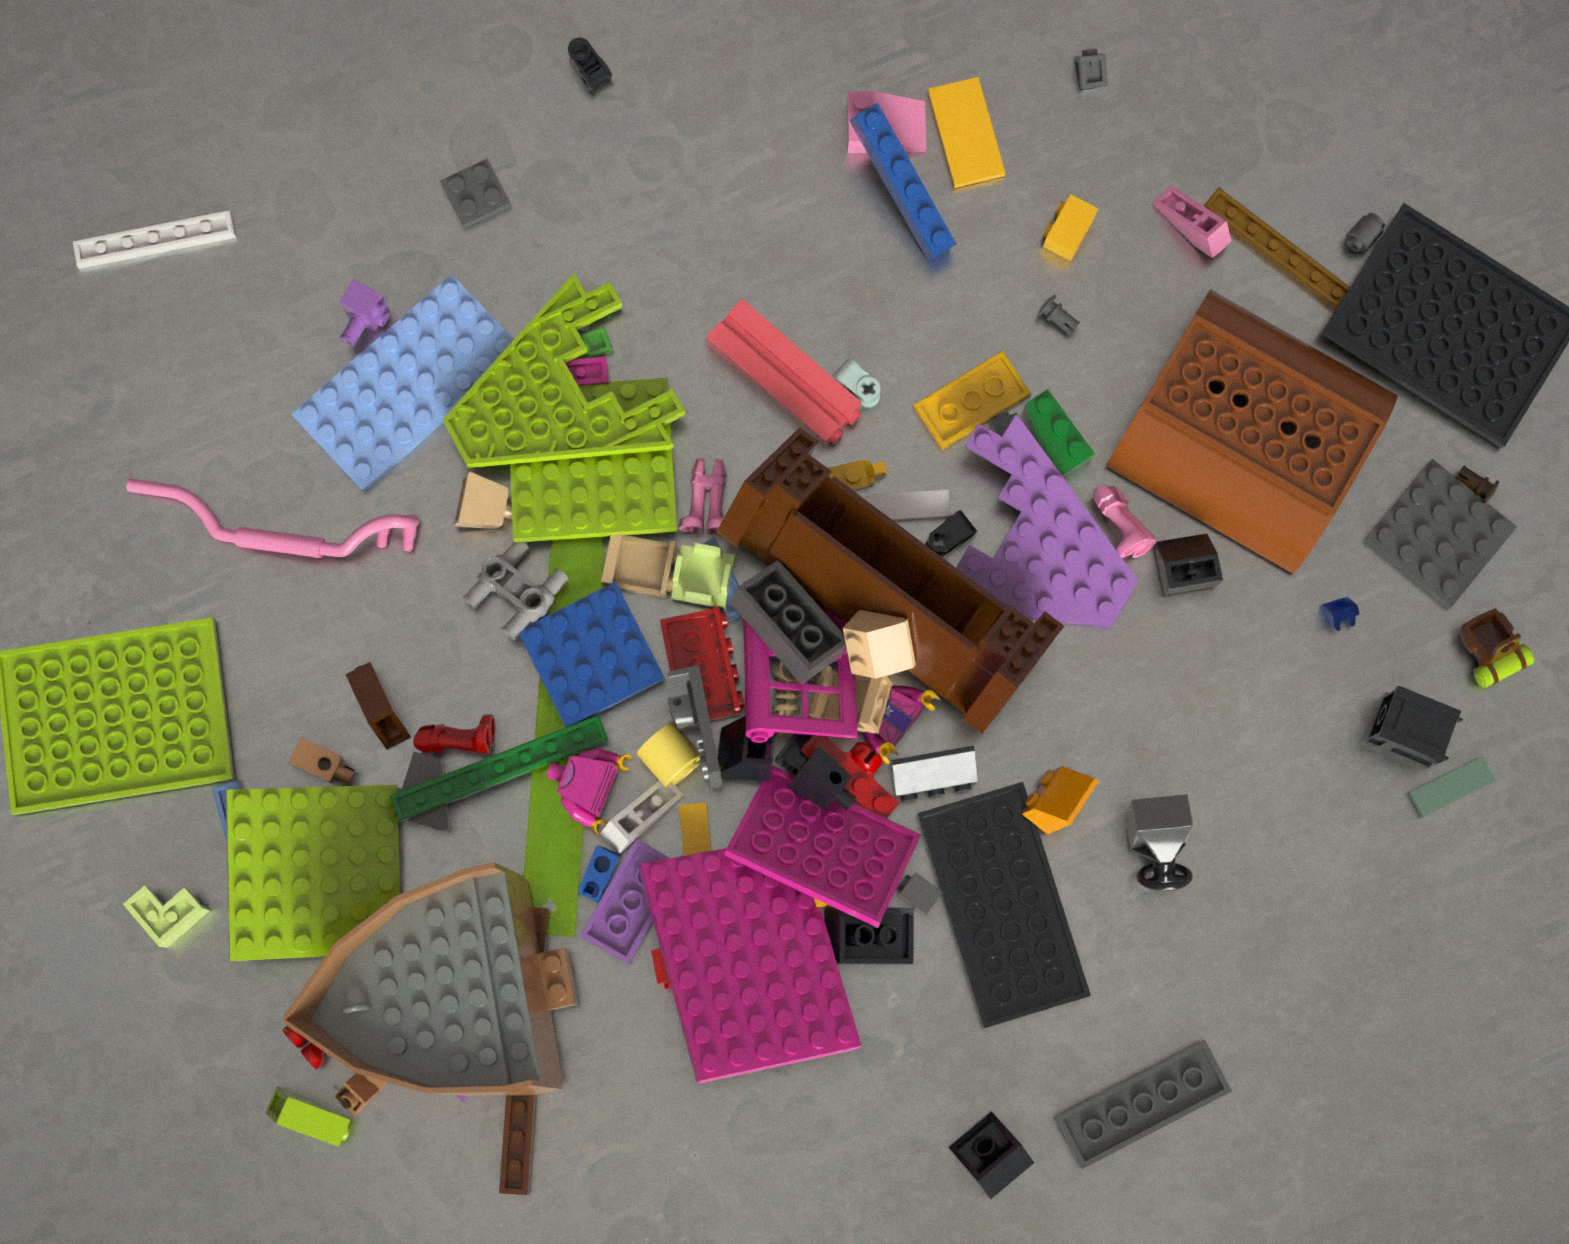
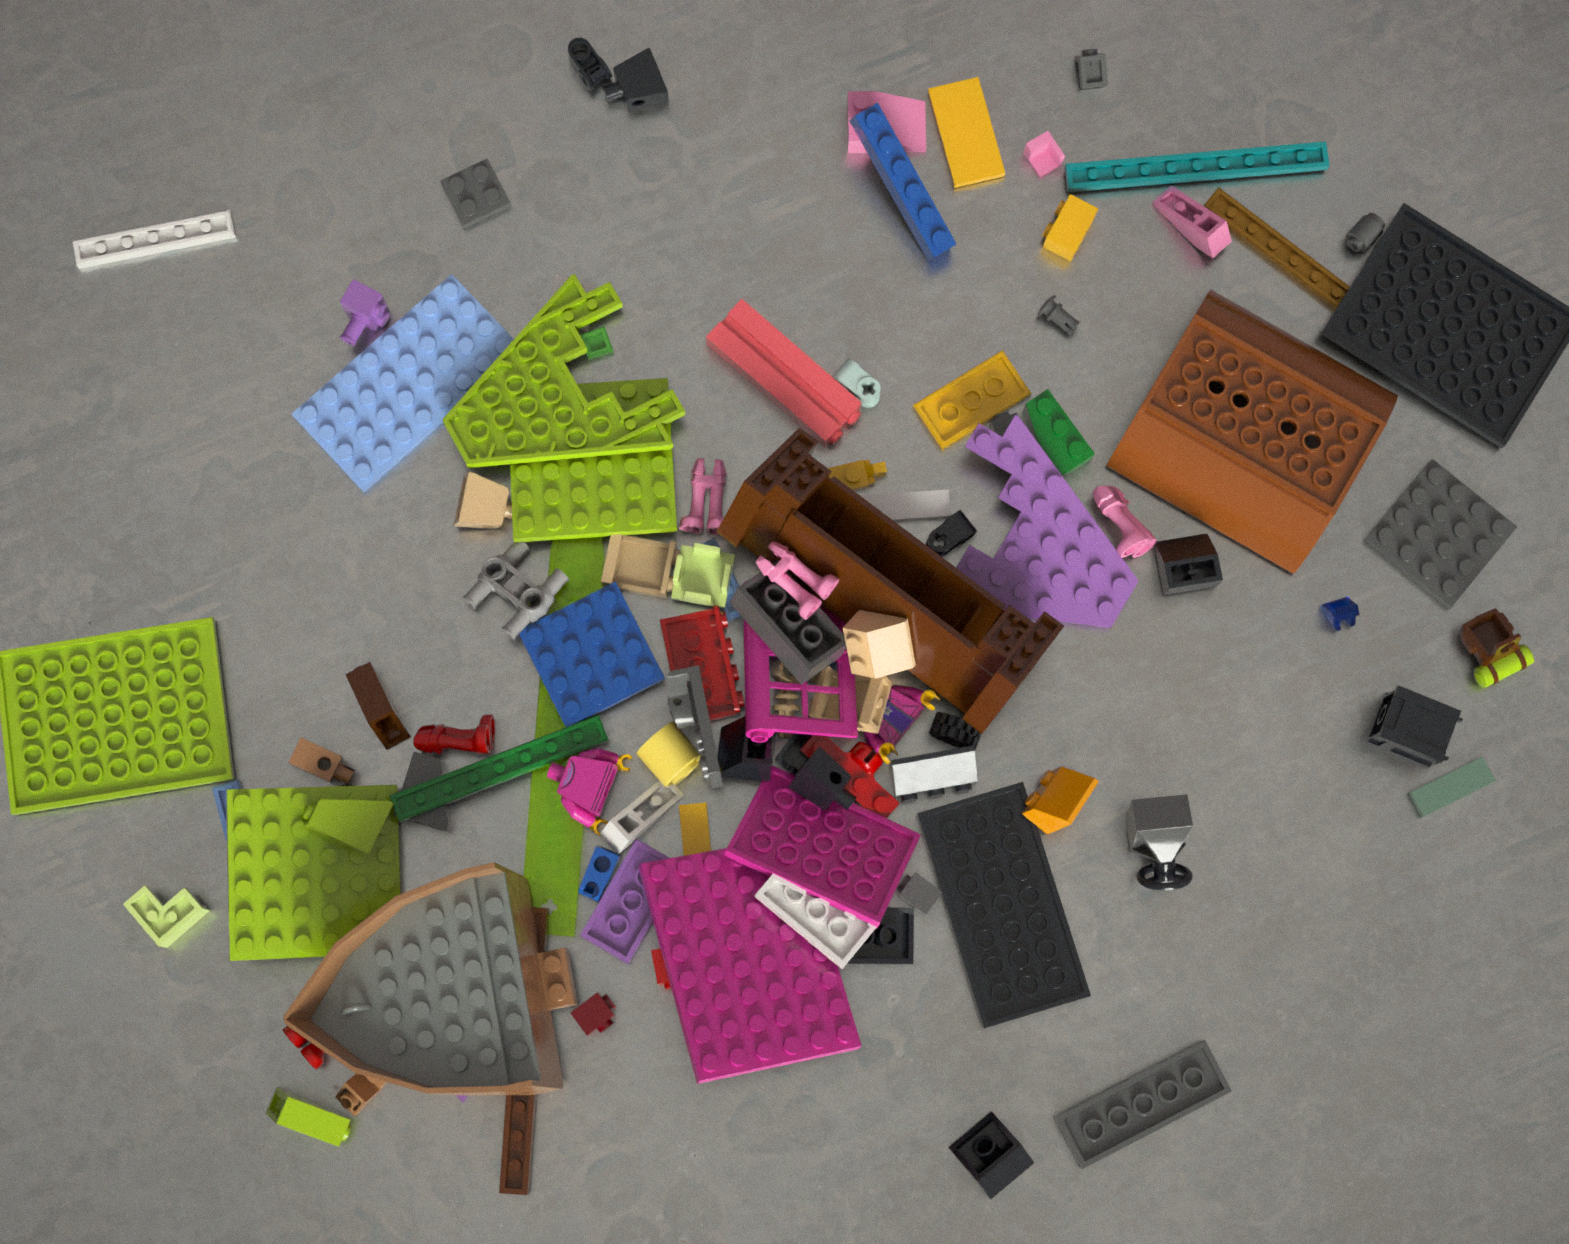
(279, 541): bright pink piece -> none
(348, 821): none -> lime slope
(589, 371): dark pink plate -> none
(595, 1014): none -> dark red brick
(638, 82): none -> black torso
(821, 585): none -> bright pink piece
(825, 927): none -> white wing
(954, 730): none -> black tyre
(1043, 154): none -> bright pink panel
(1196, 166): none -> teal plate
(1477, 483): dark brown pin -> none

